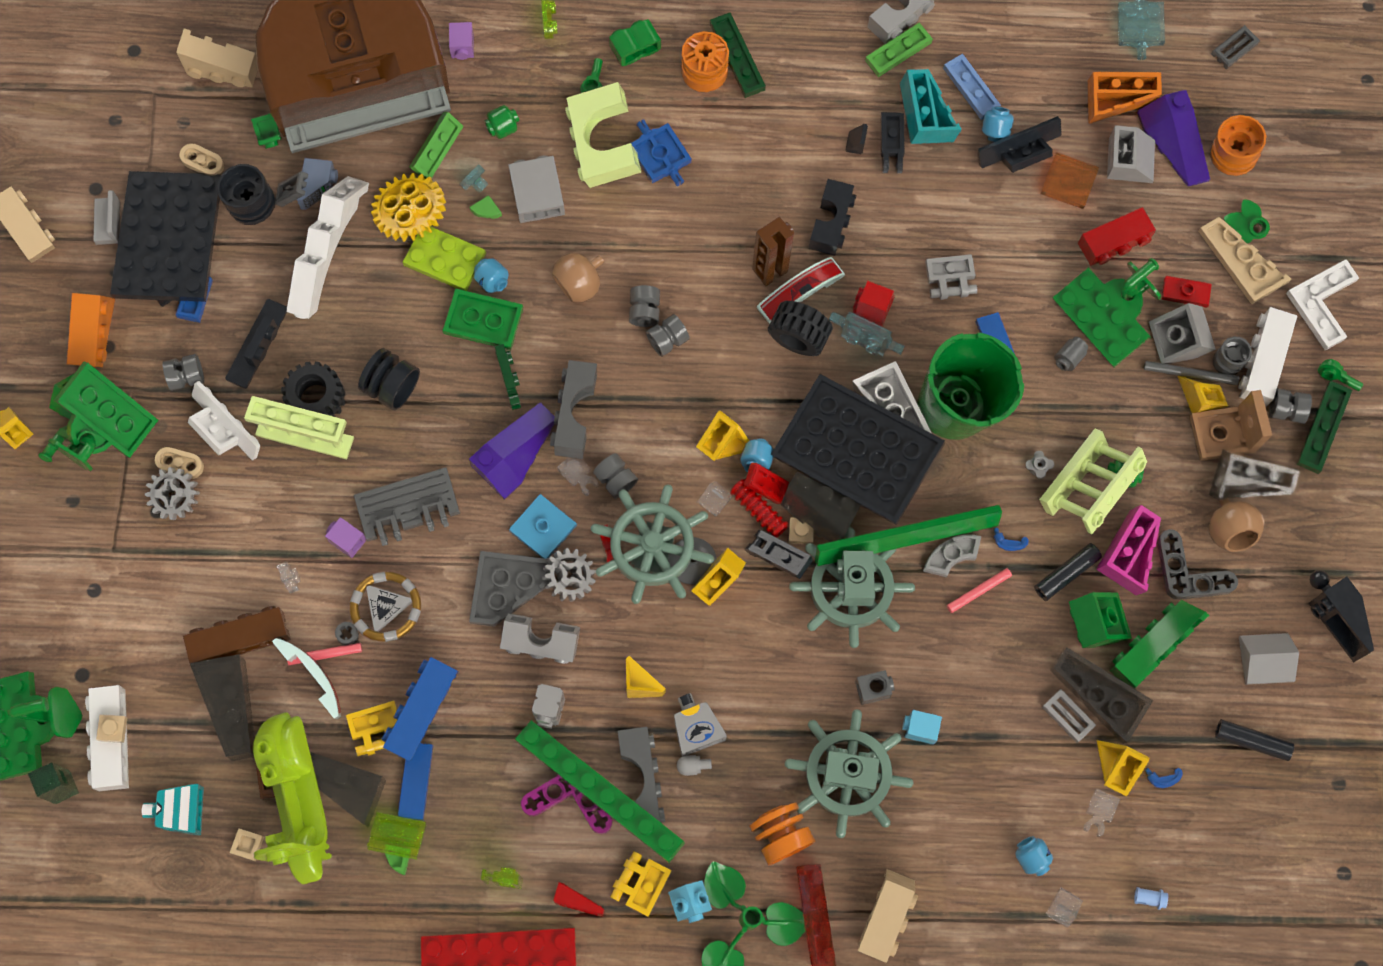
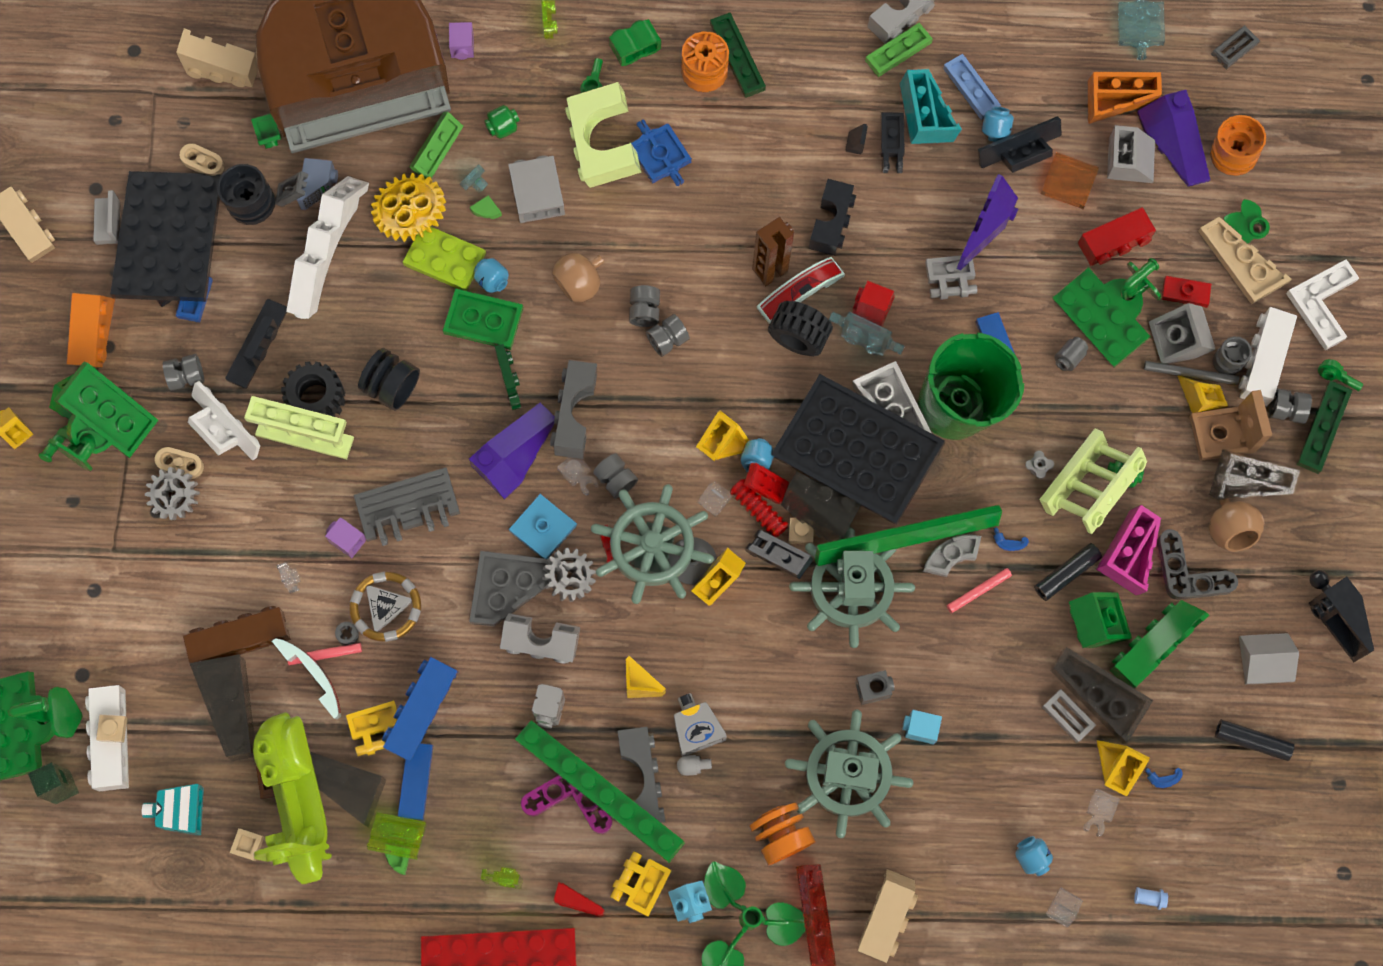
(992, 220): none -> dark purple wedge

